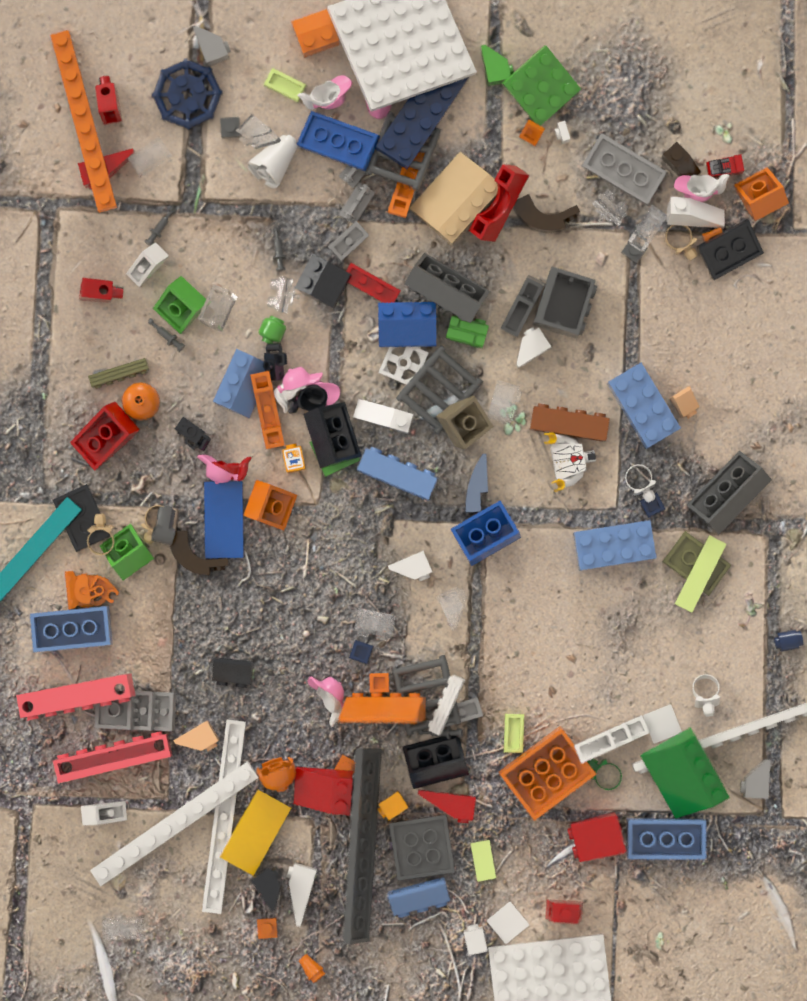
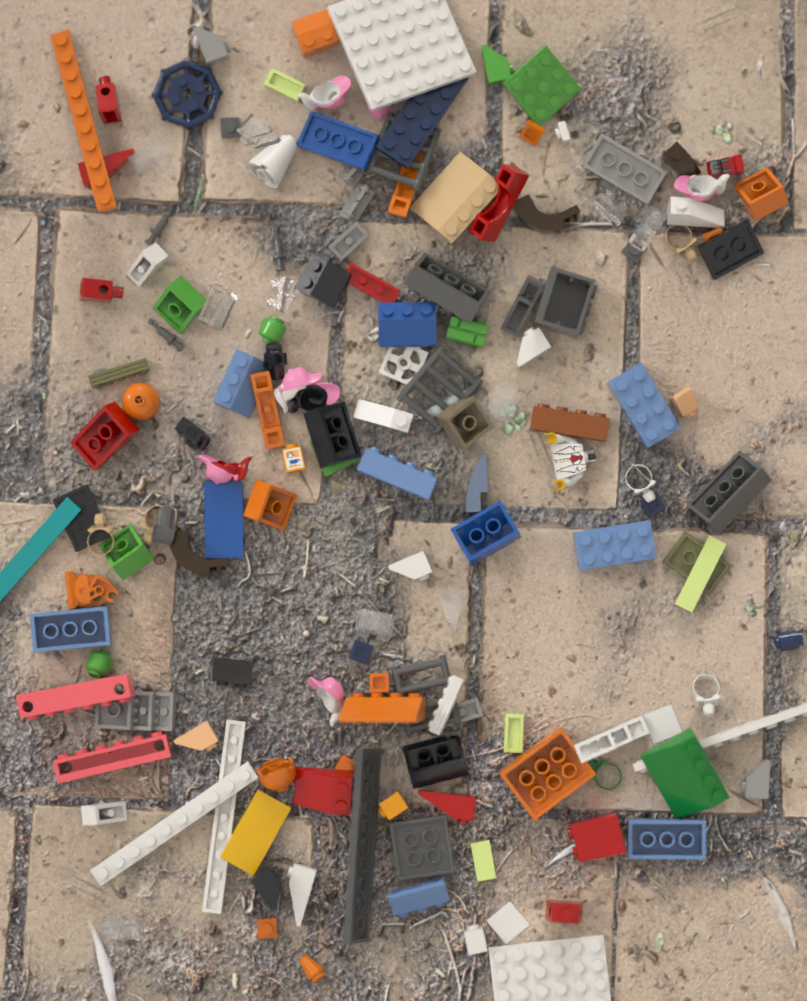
(99, 664): none -> bright green head

